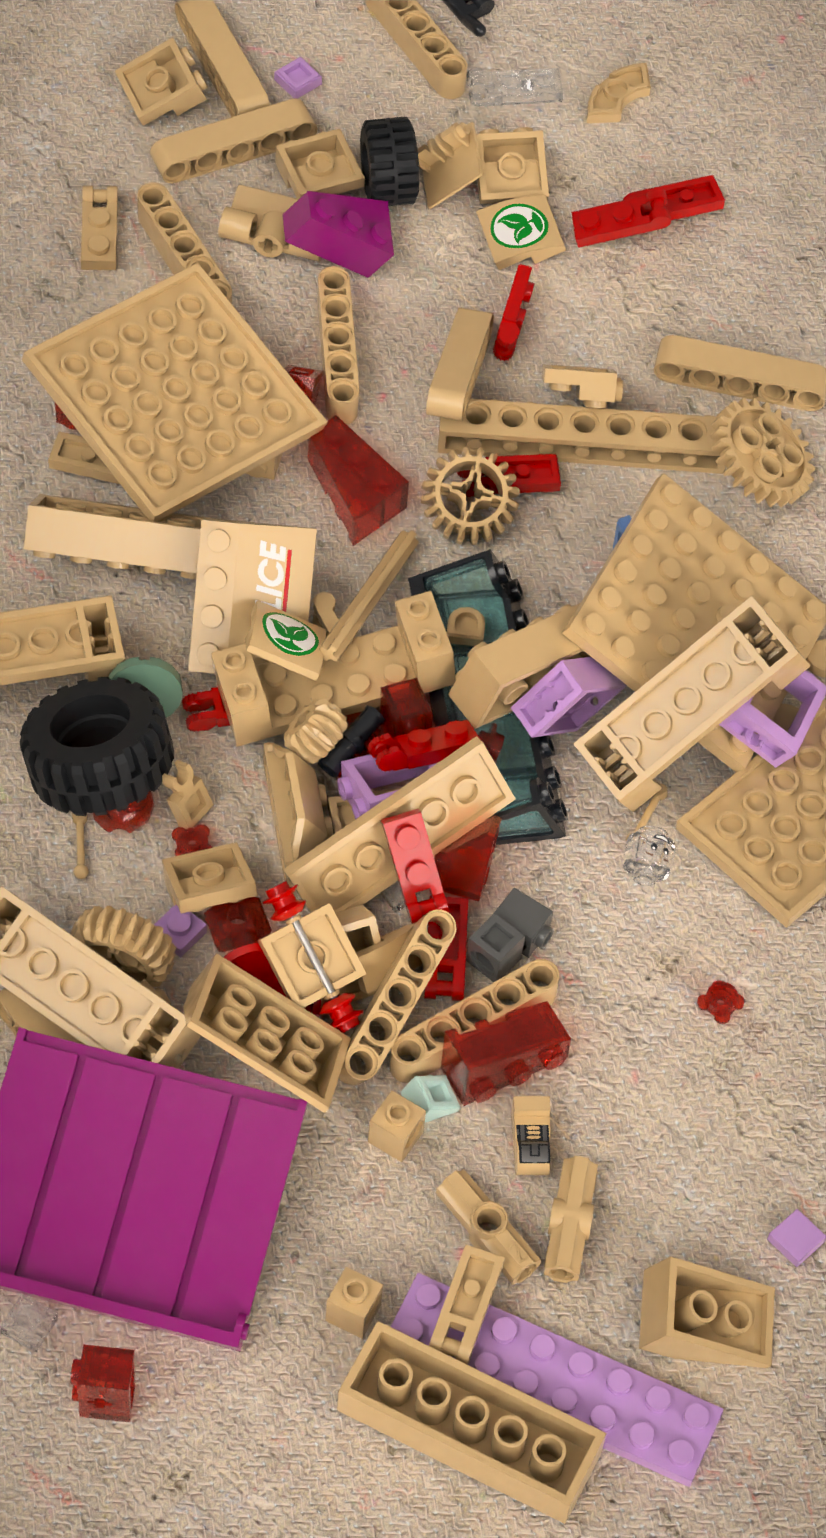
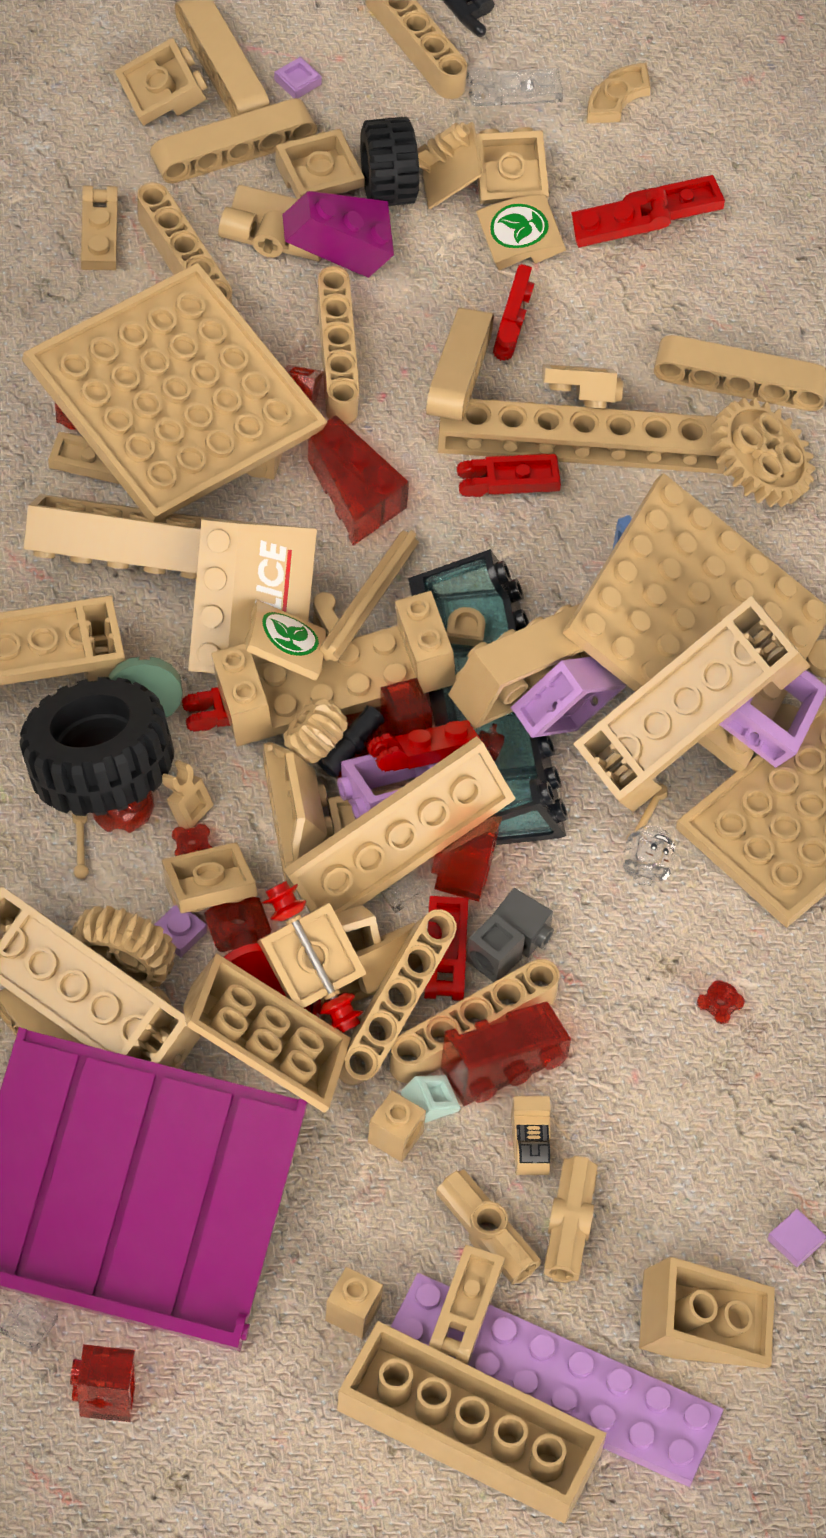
(414, 863): plate -> none
(476, 465): tan gear -> none

